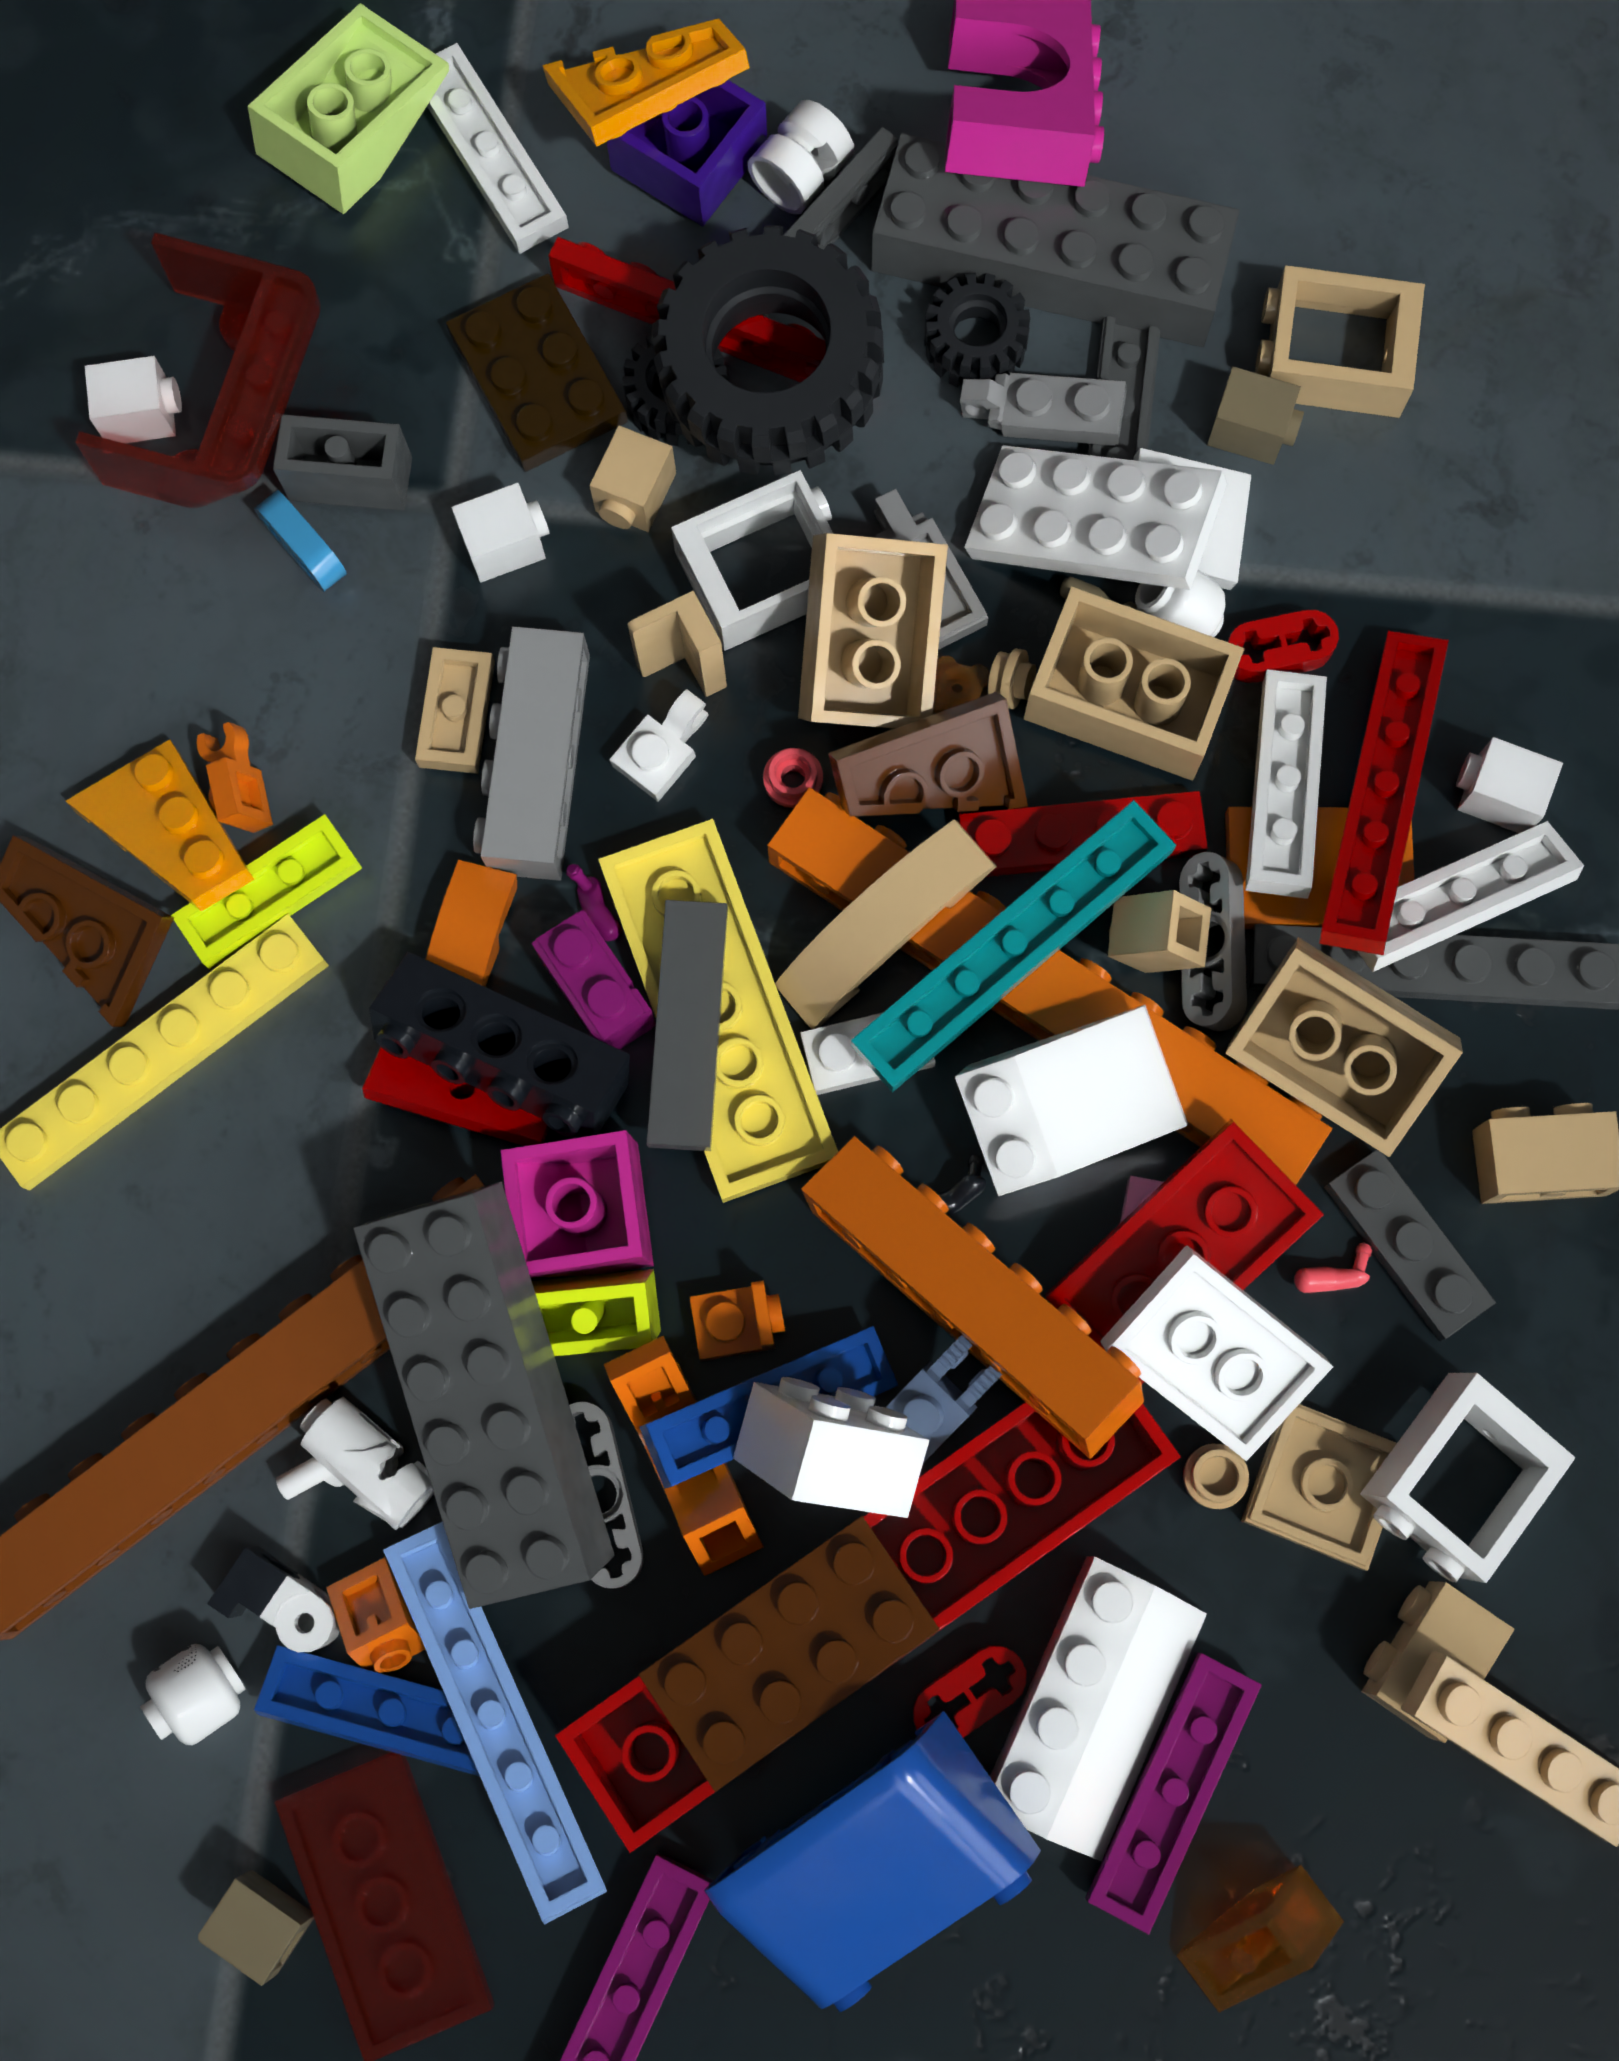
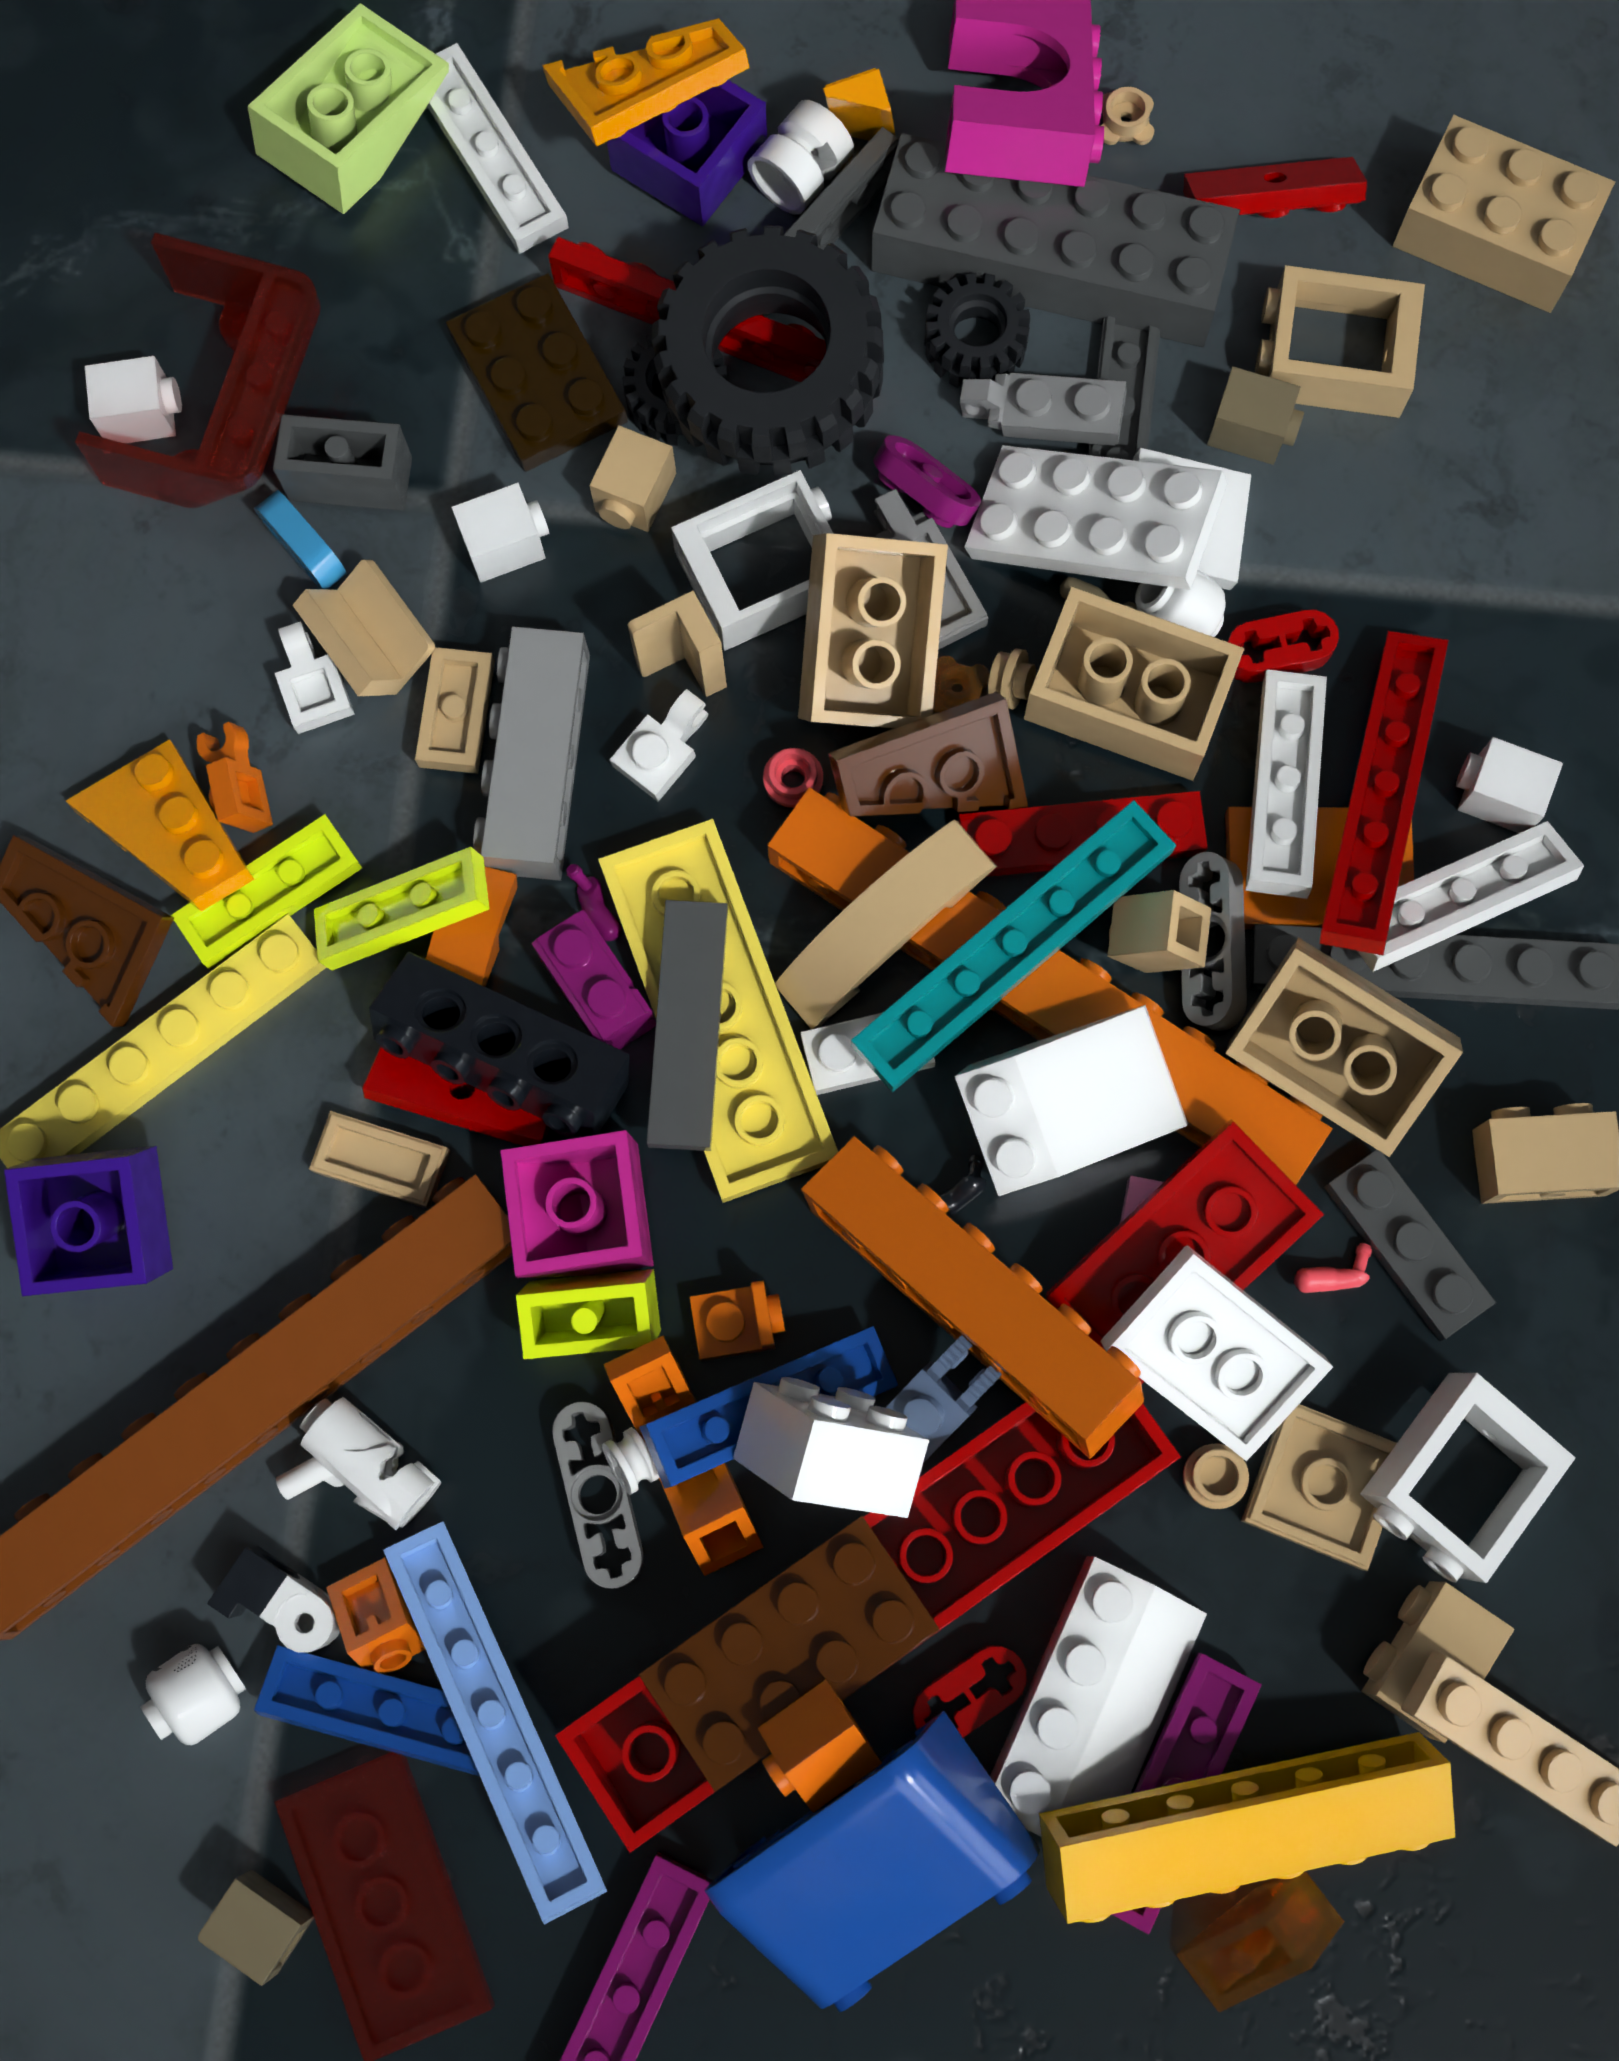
(88, 1221): none -> dark purple brick
(312, 685): none -> white plate
(367, 631): none -> tan panel
(379, 1160): none -> tan tile
(401, 908): none -> neon yellow plate
(485, 1396): dark grey brick -> none
(630, 1460): none -> white bush
(816, 1747): none -> orange brick
(861, 104): none -> light orange slope
(928, 481): none -> magenta plate
(1127, 103): none -> tan plate
(1246, 1827): none -> yellow brick
(1281, 187): none -> red tile
(1503, 214): none -> tan brick

